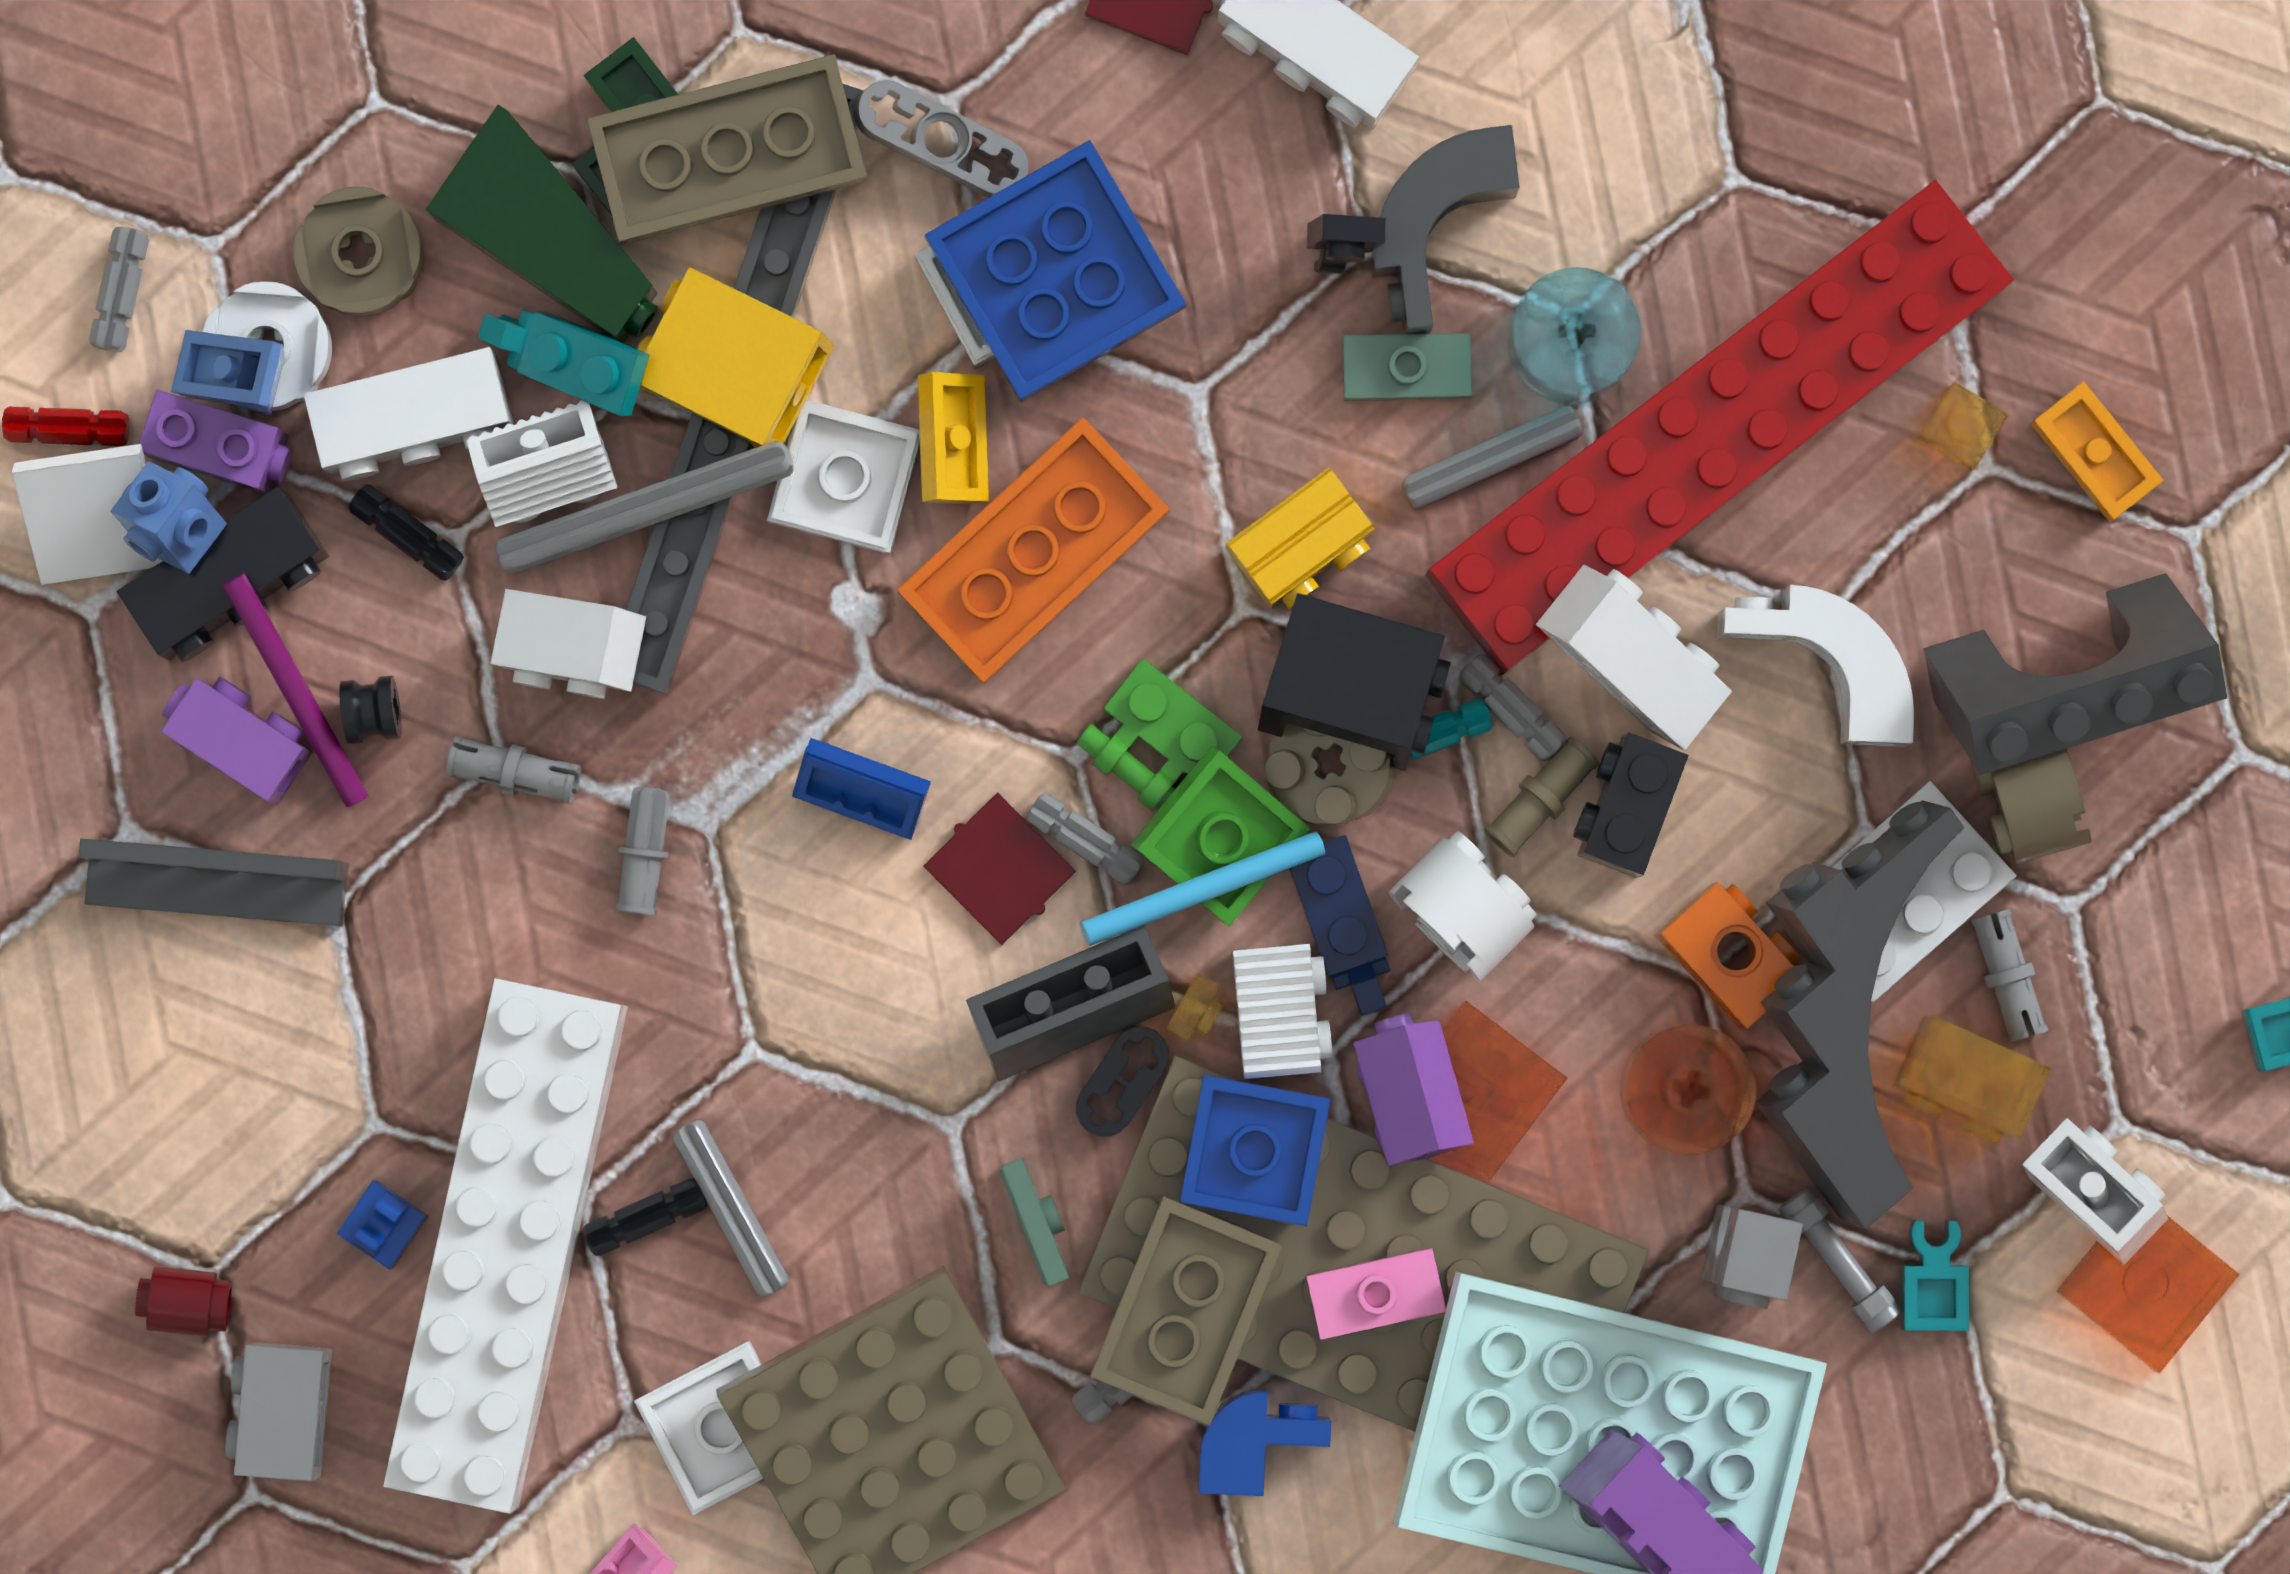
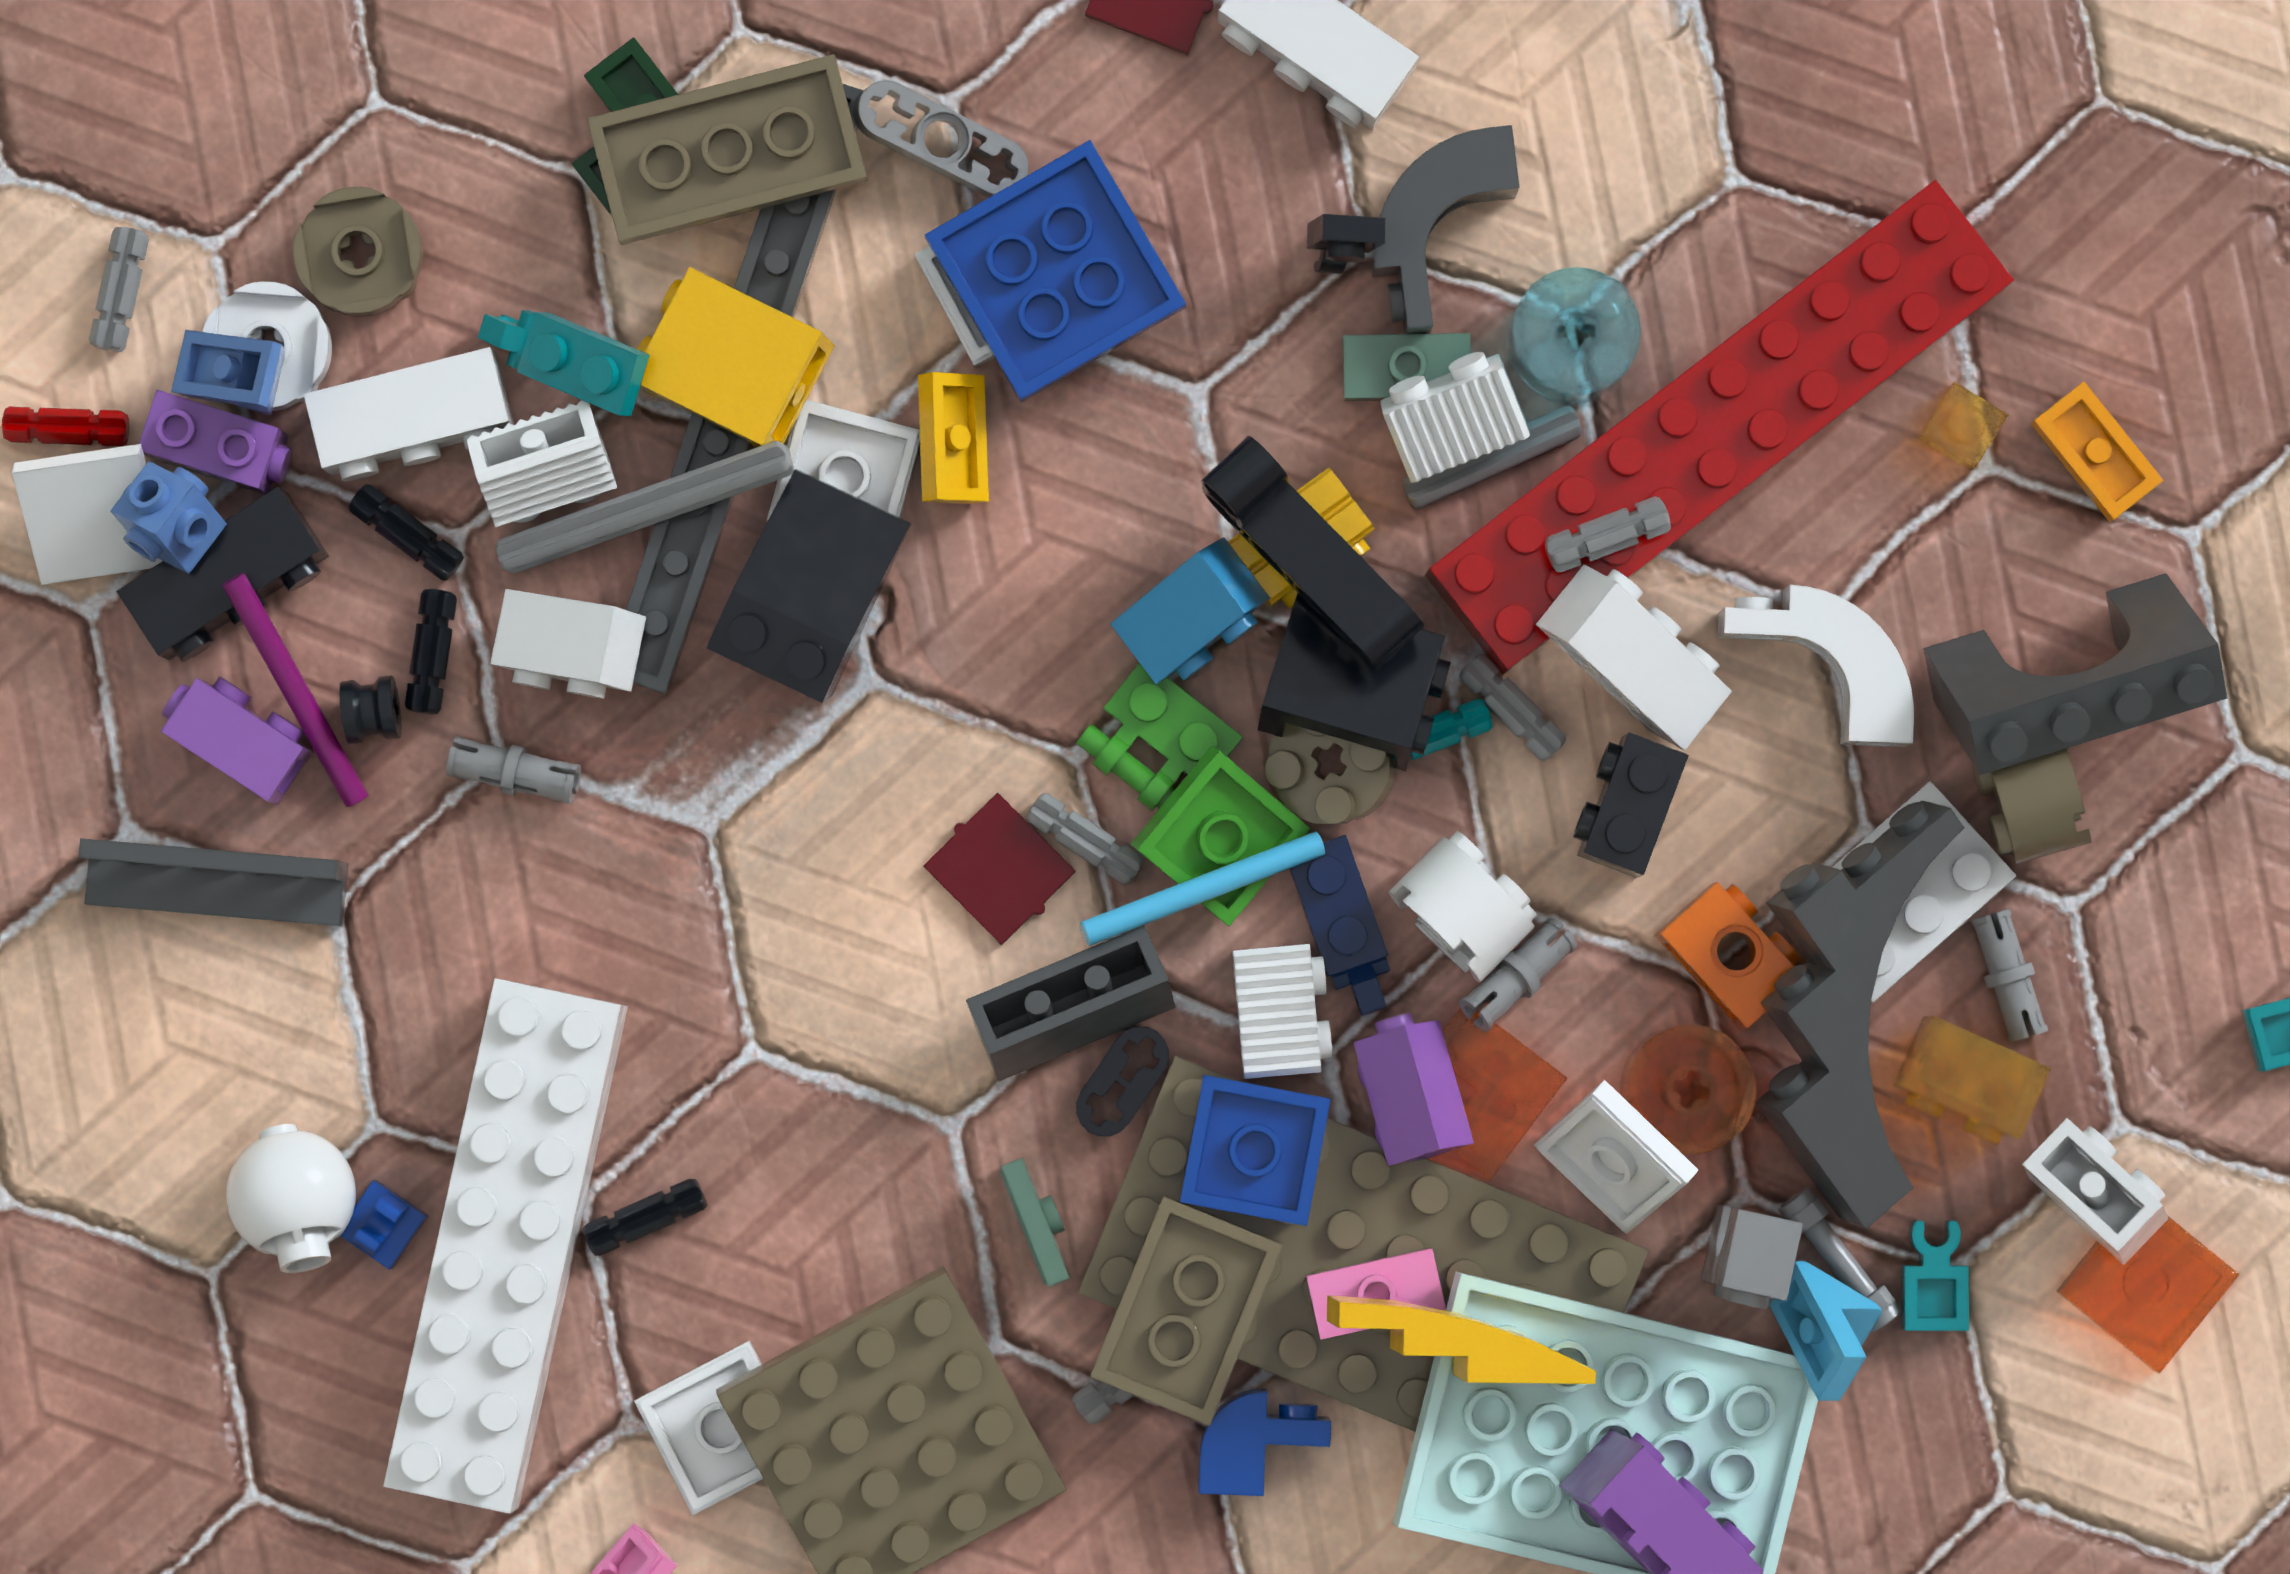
(184, 1301): dark red brick -> none
(280, 1411): light grey brick -> none
(291, 1196): none -> white brick
(430, 651): none -> black axle
(534, 224): dark green slope -> none
(643, 851): light grey axle -> none
(730, 1208): light grey axle -> none
(809, 586): none -> black slope
(861, 788): blue plate -> none
(1033, 550): orange plate -> none
(1191, 611): none -> dark azure brick
(1196, 1009): clear yellow plate -> none
(1309, 554): none -> black beam
(1453, 415): none -> white brick
(1478, 1348): none -> yellow slope
(1518, 974): none -> light grey pin
(1541, 797): dark tan pin -> none
(1607, 534): none -> light grey axle
(1615, 1157): none -> white tile
(1825, 1328): none -> medium azure slope

